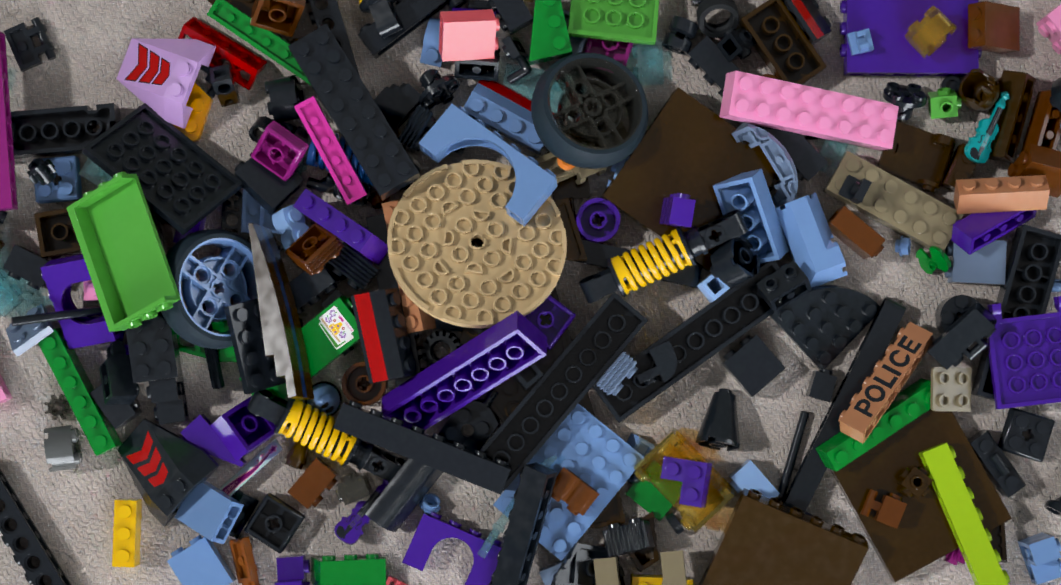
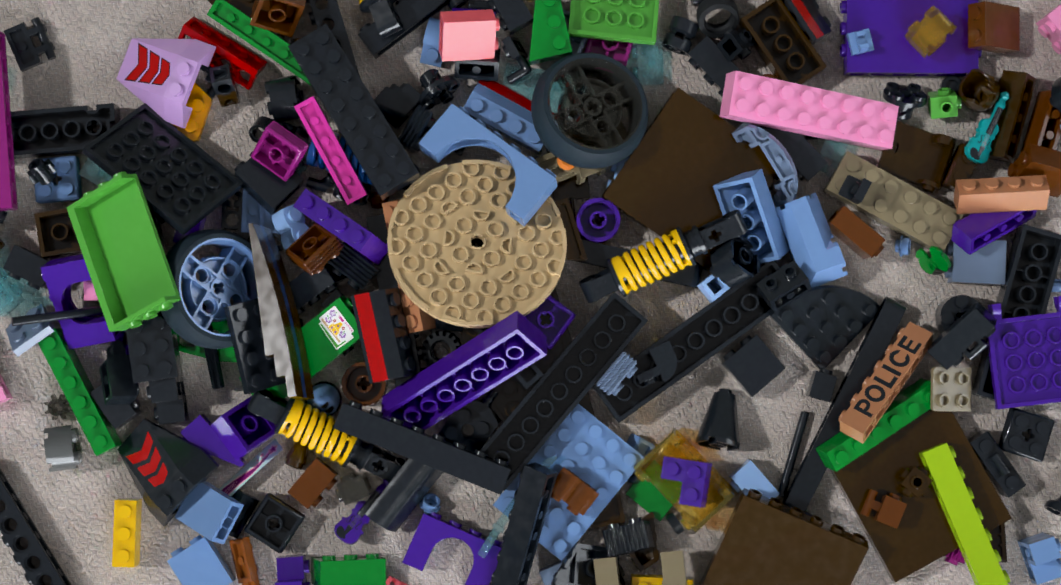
(677, 210): dark purple brick -> none

